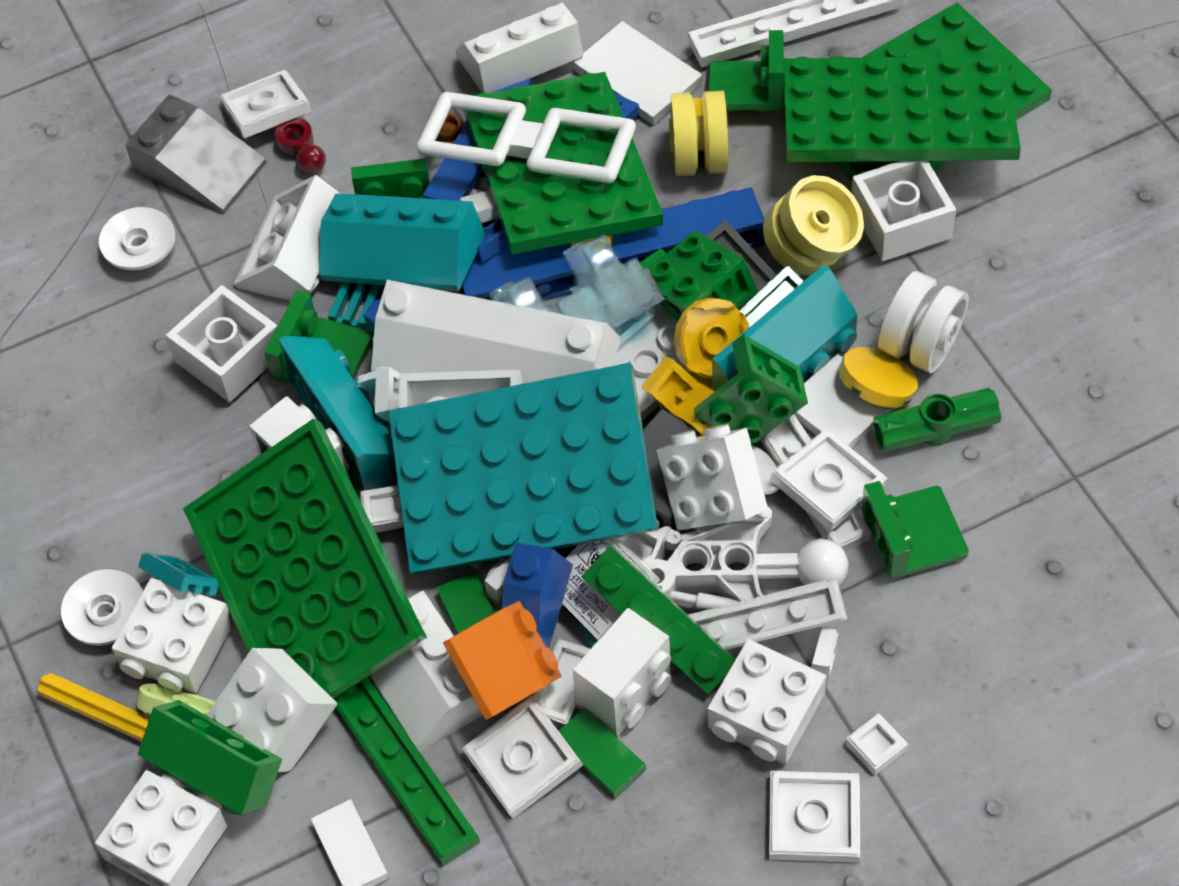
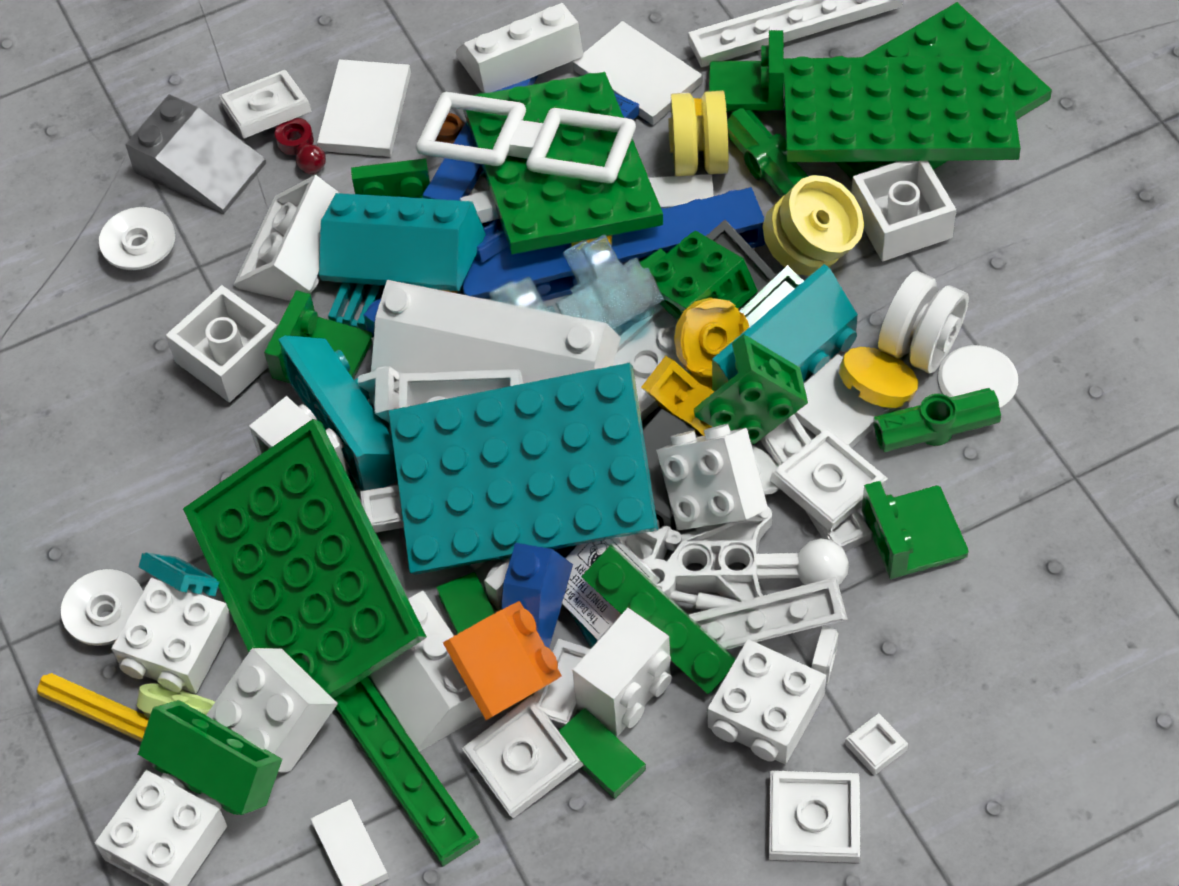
(364, 108): none -> white tile
(681, 189): none -> white tile
(763, 152): none -> green piece
(976, 369): none -> white piece

